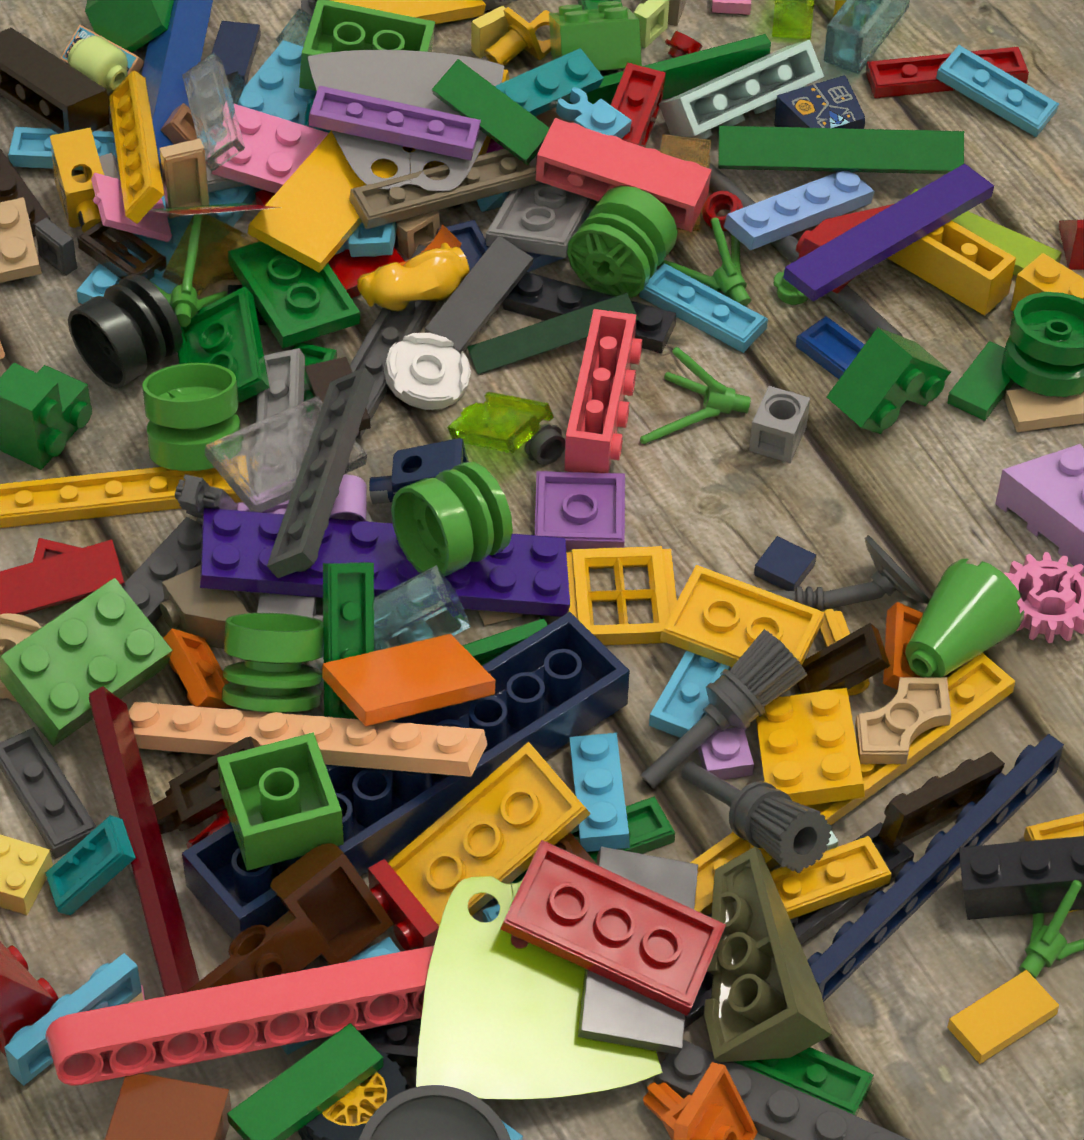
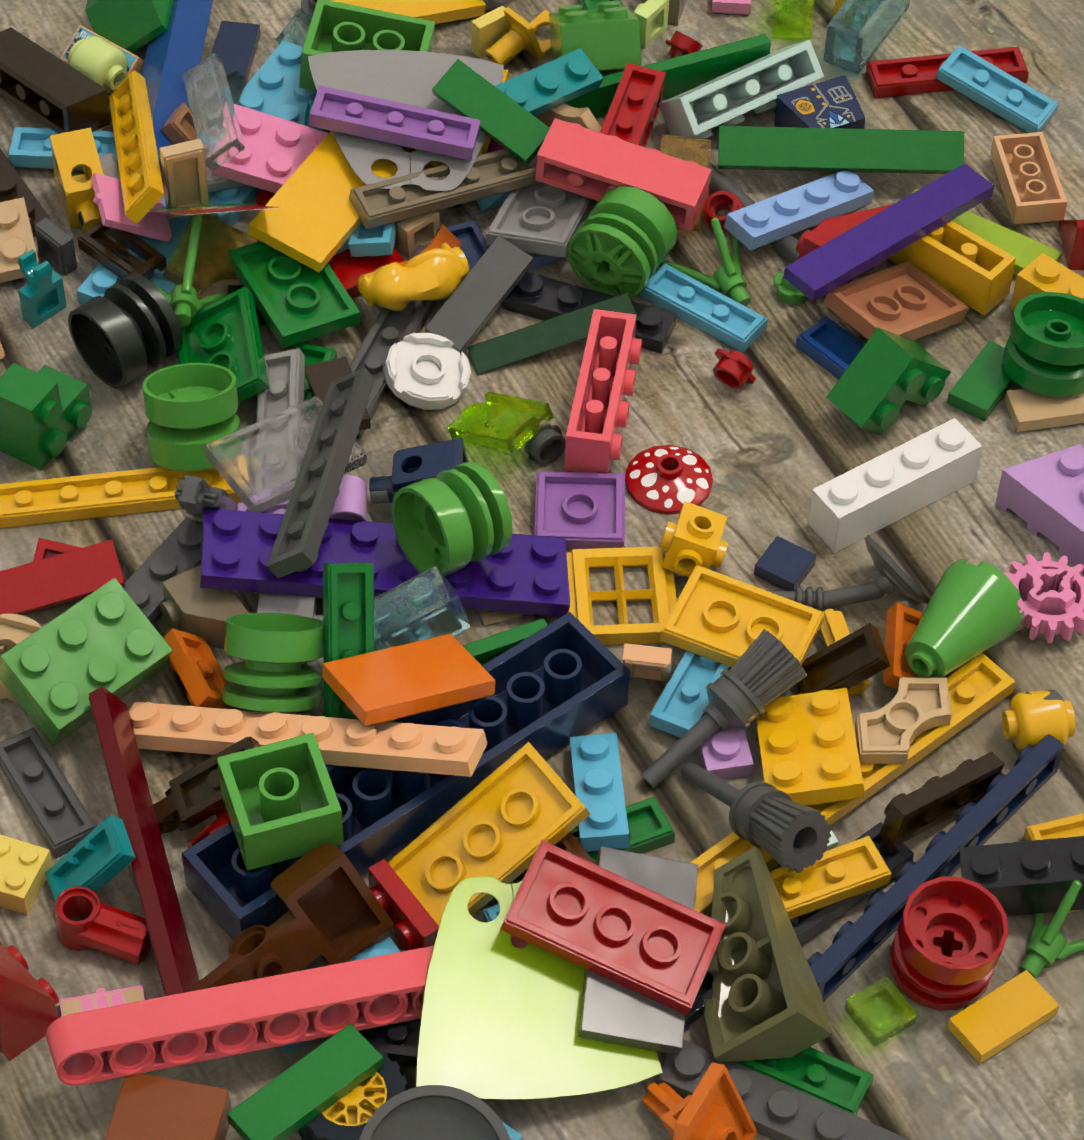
(43, 293): none -> teal plate
(104, 927): none -> red piece
(108, 986): medium azure plate -> none
(596, 117): medium azure plate -> none
(648, 662): none -> light nougat tile
(667, 477): none -> red dish
(694, 540): none -> yellow brick
(716, 398): bright green plant -> none
(733, 368): none -> red plate
(779, 424): light grey brick -> none
(880, 1011): none -> clear neon green plate
(894, 485): none -> white brick
(898, 301): none -> nougat plate
(948, 943): none -> red wheel
(1028, 178): none -> light nougat piece
(1035, 716): none -> yellow head

